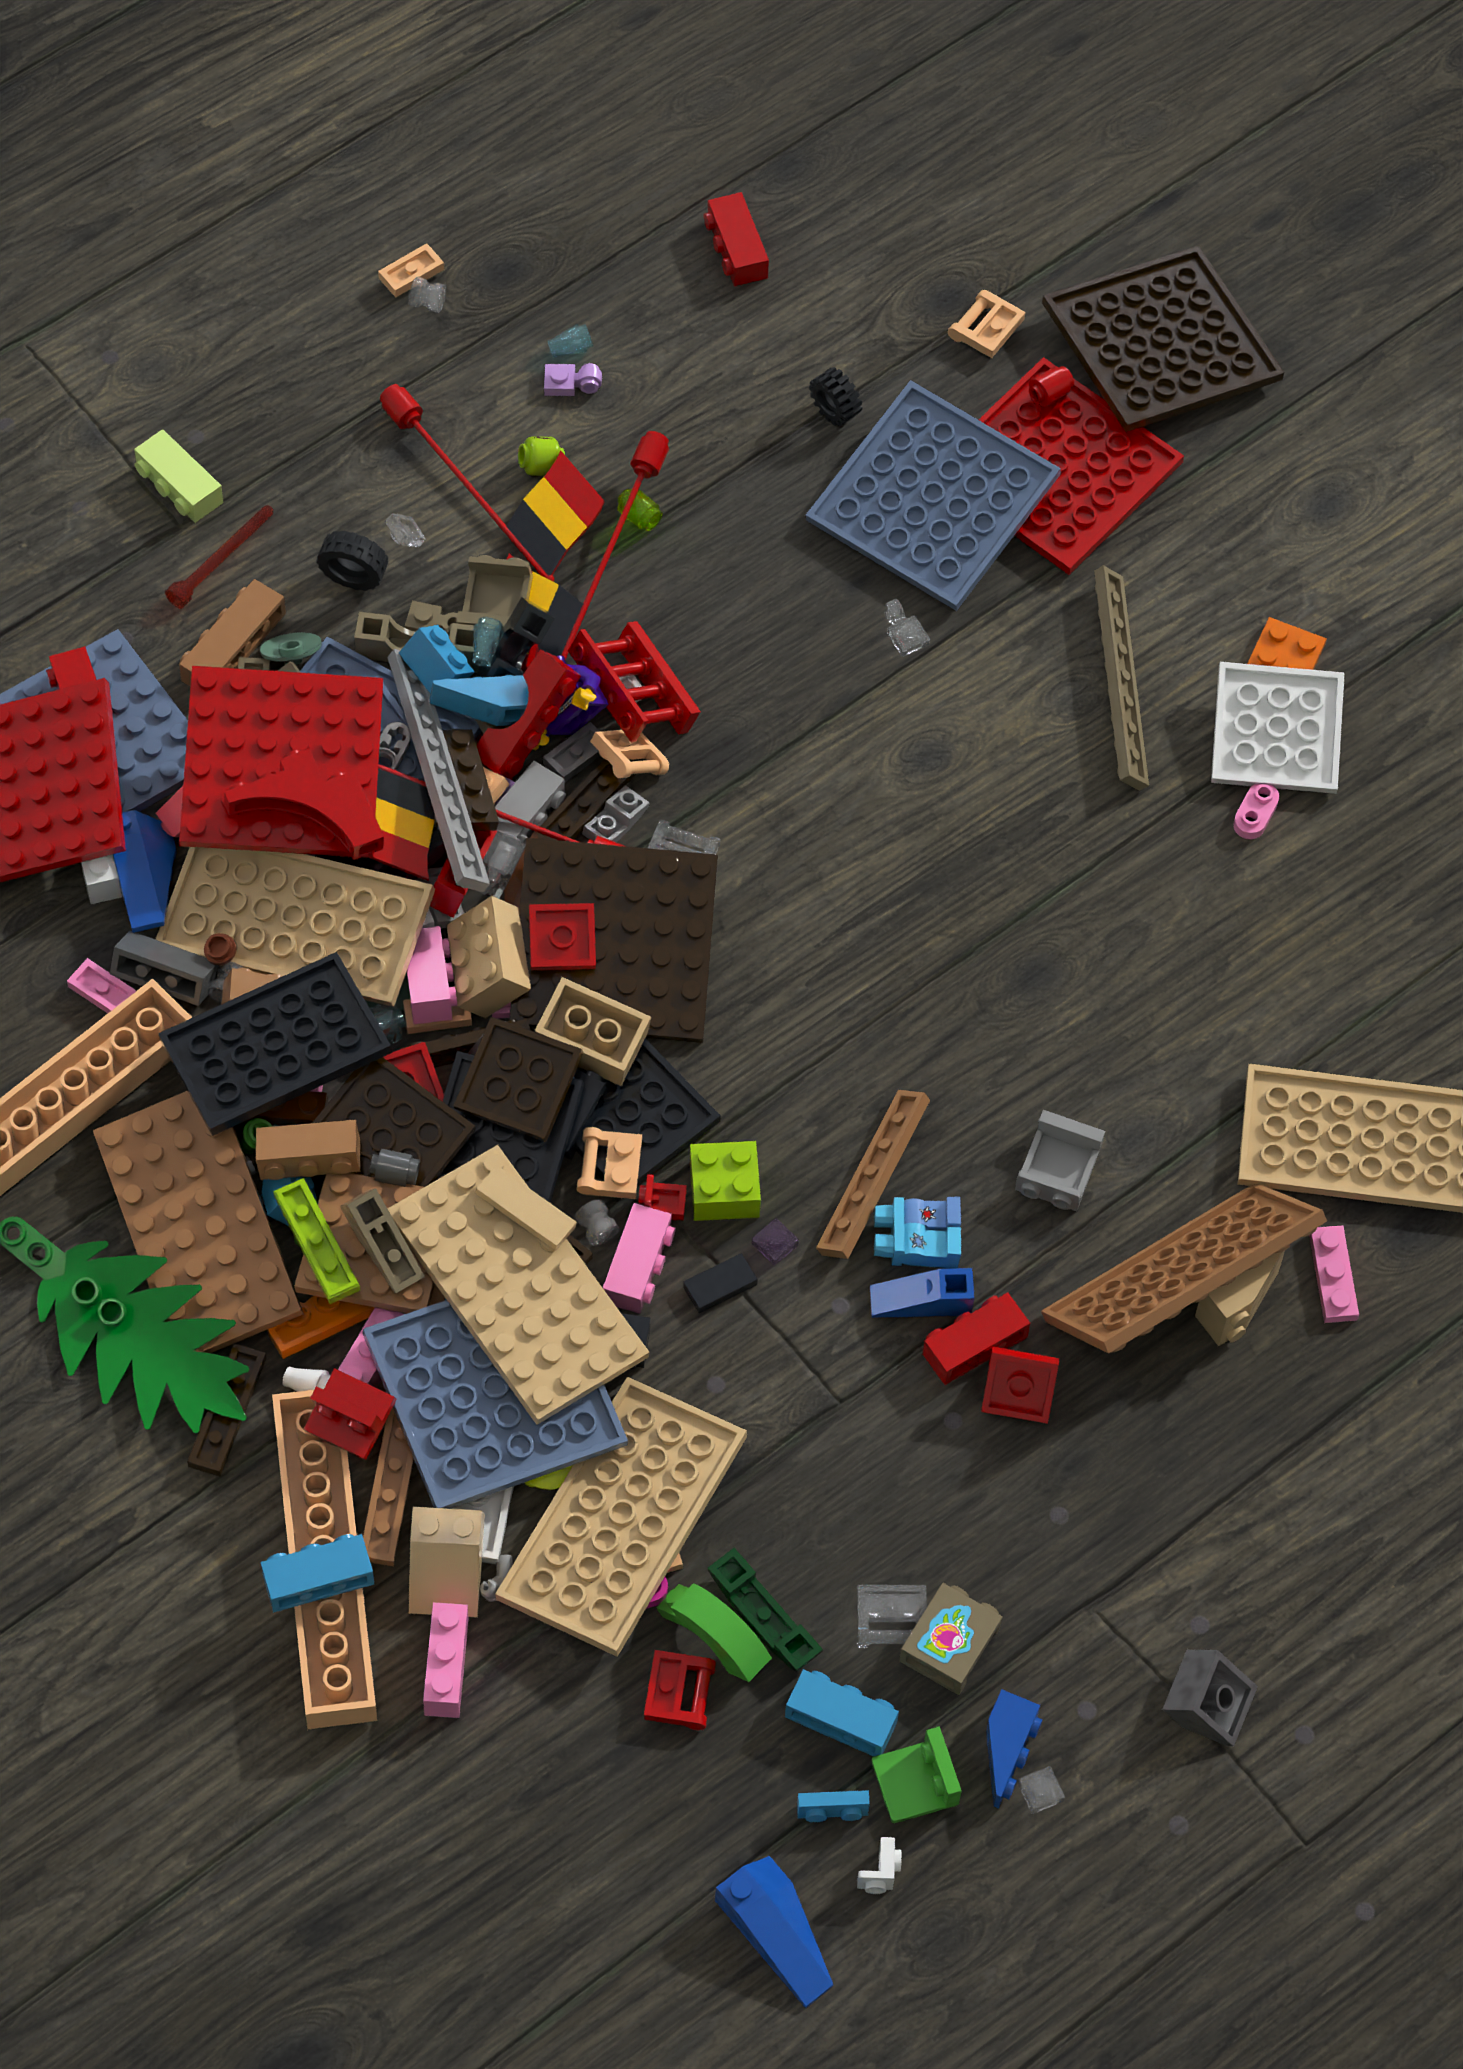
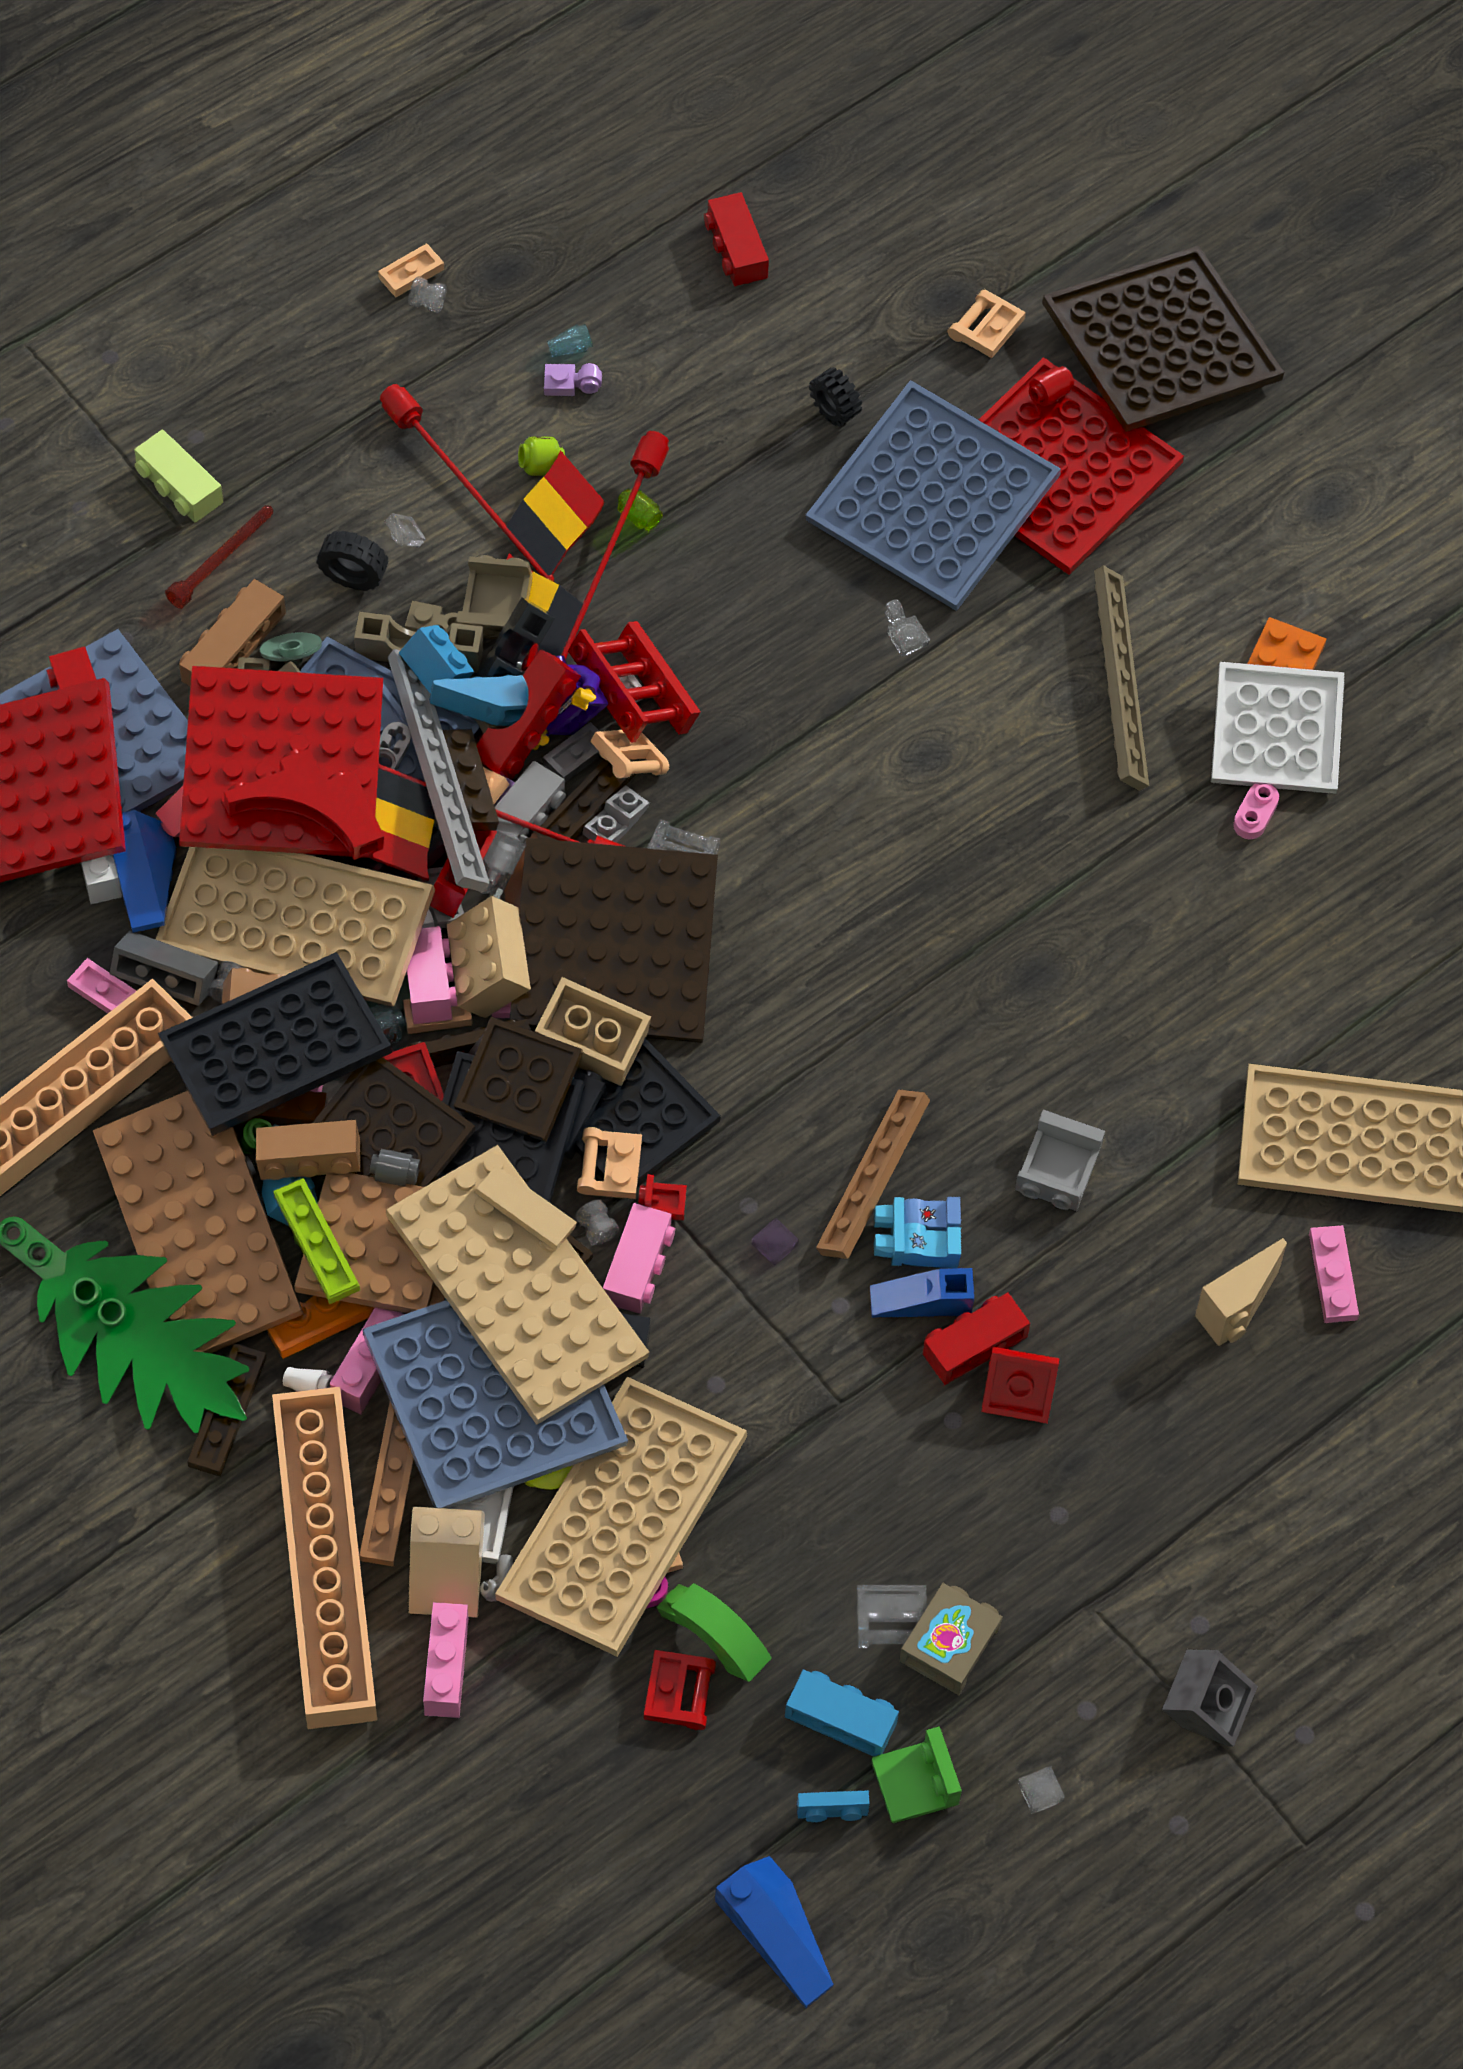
(220, 949): copper plate -> none
(317, 1572): dark azure brick -> none
(349, 1413): red bracket -> none
(382, 1239): dark tan slope -> none
(486, 638): clear light blue cone -> none
(562, 936): red plate -> none
(720, 1283): black tile -> none
(725, 1180): lime brick -> none
(762, 1612): dark green slope -> none
(889, 1861): white bracket -> none
(1007, 1733): blue slope -> none
(1183, 1267): medium nougat plate -> none

